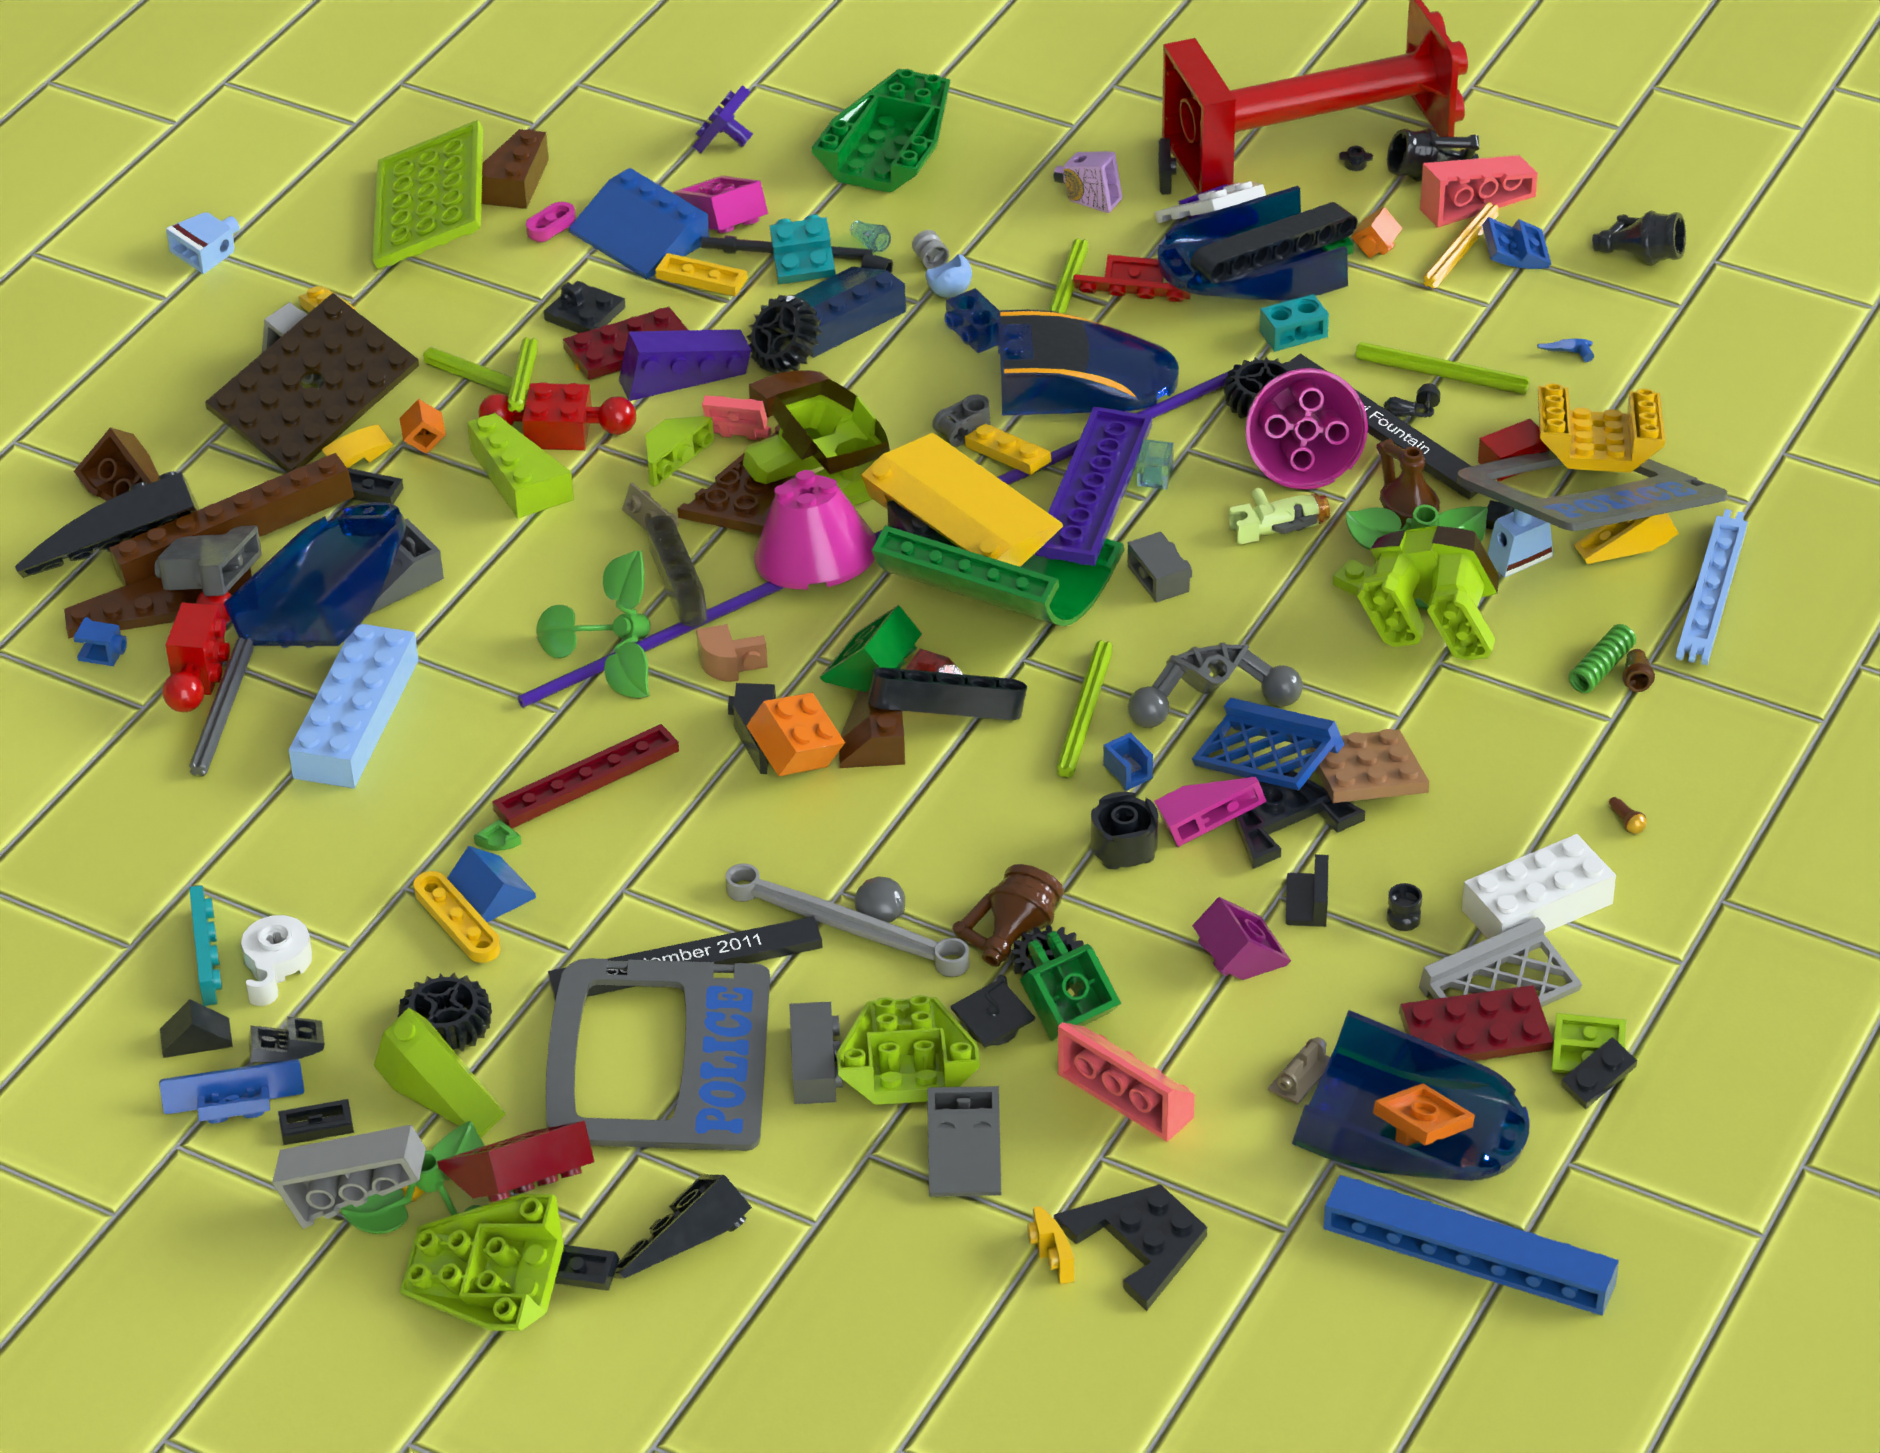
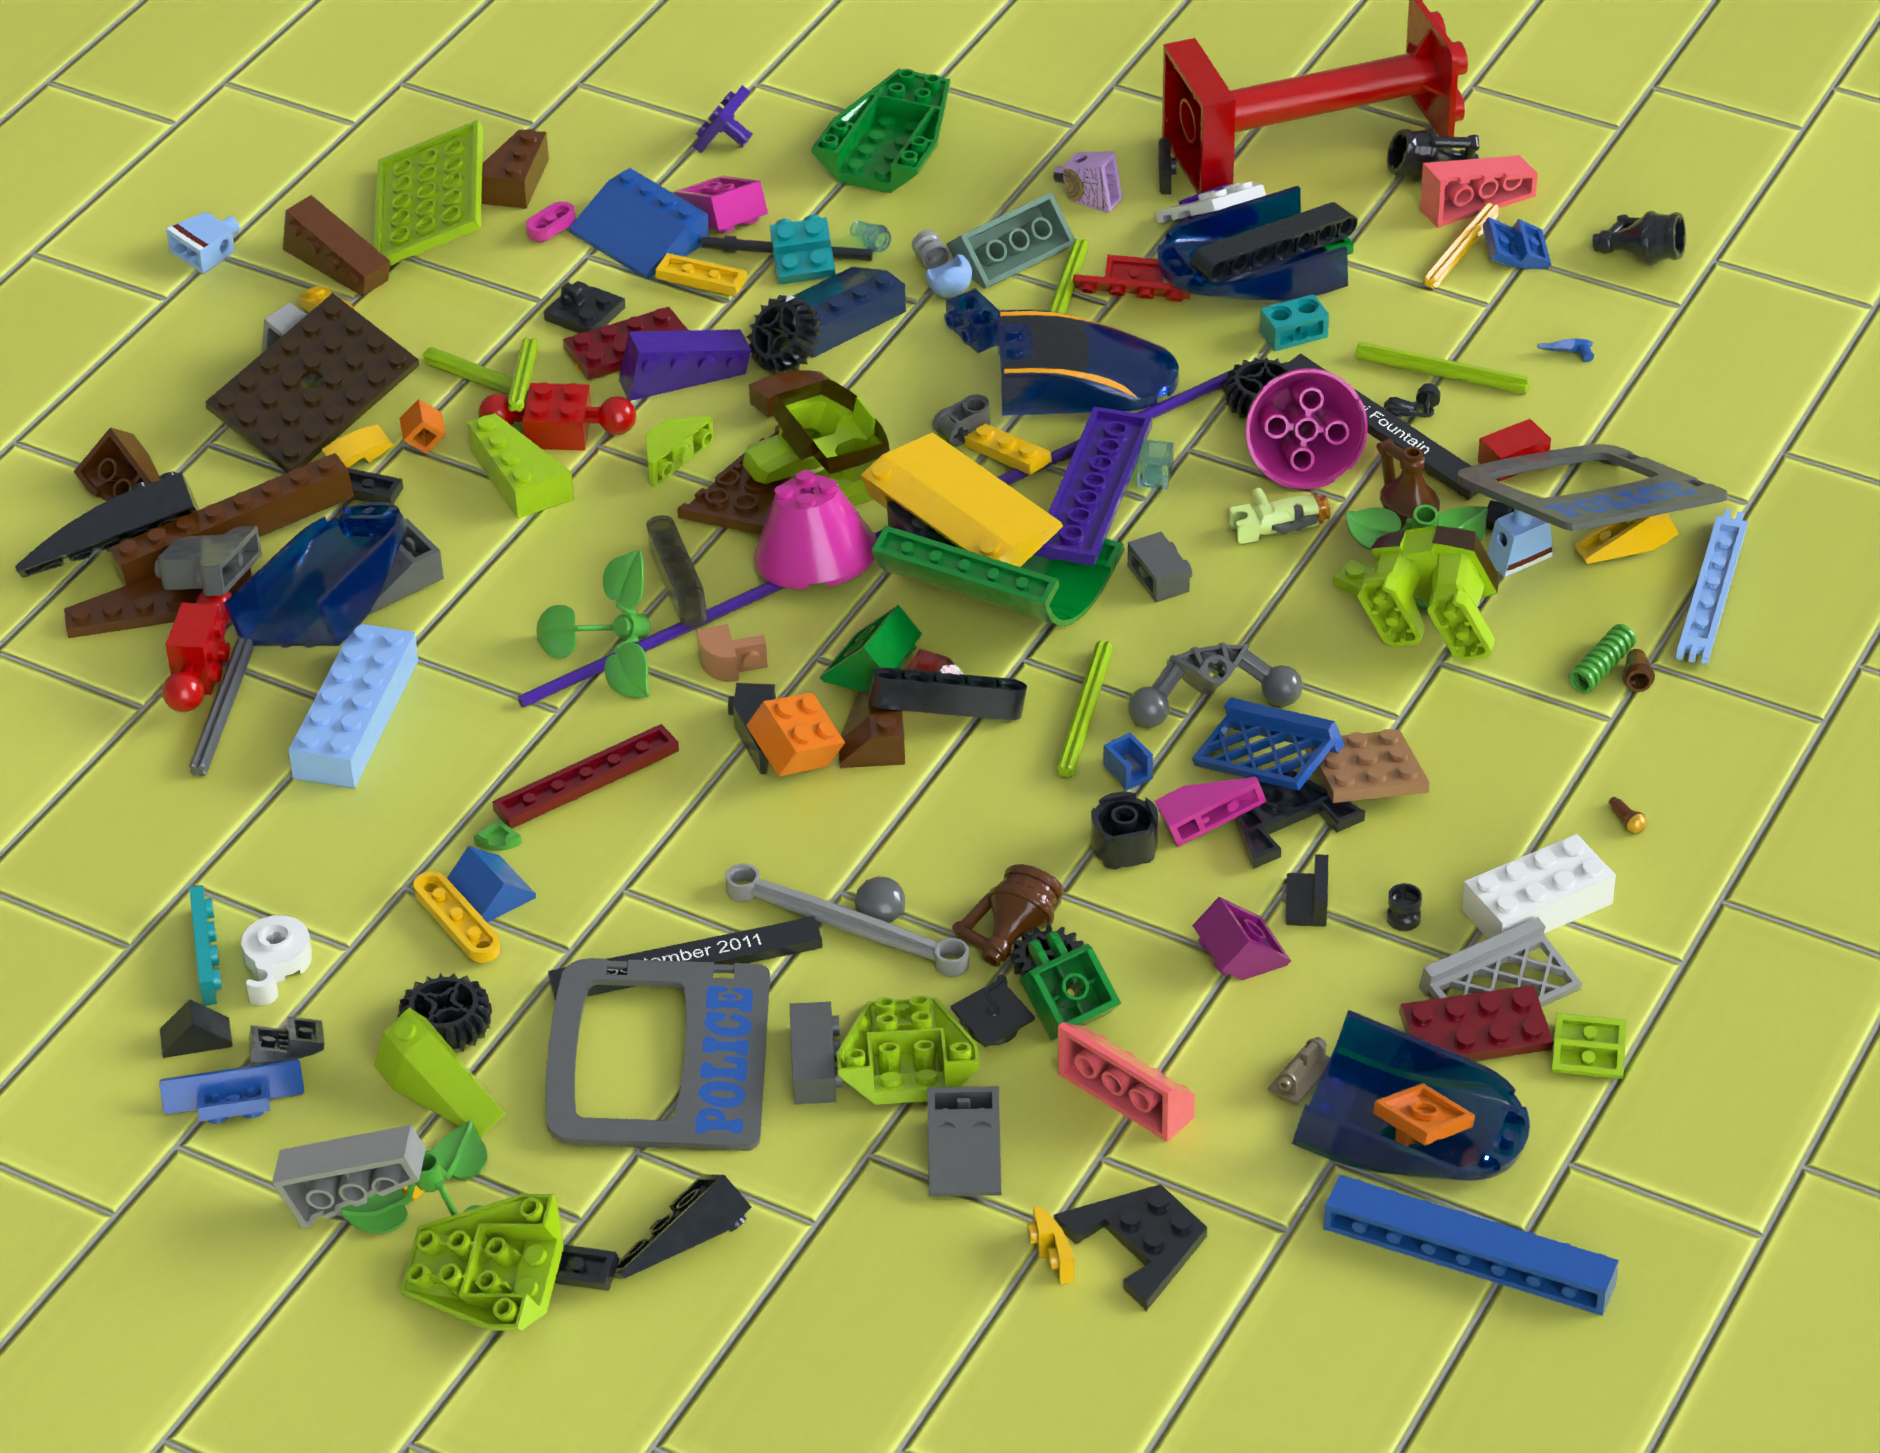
(102, 642): blue window -> none
(315, 1126): black tile -> none
(333, 247): none -> reddish brown wedge
(521, 1161): dark red slope -> none
(642, 506): dark tan hinge -> none
(737, 417): coral plate -> none
(877, 262): black hinge -> none
(1014, 241): none -> sand green slope
(1355, 158): black plate -> none
(1377, 233): orange brick -> none
(1599, 1073): black plate -> none
(1601, 439): yellow slope -> none

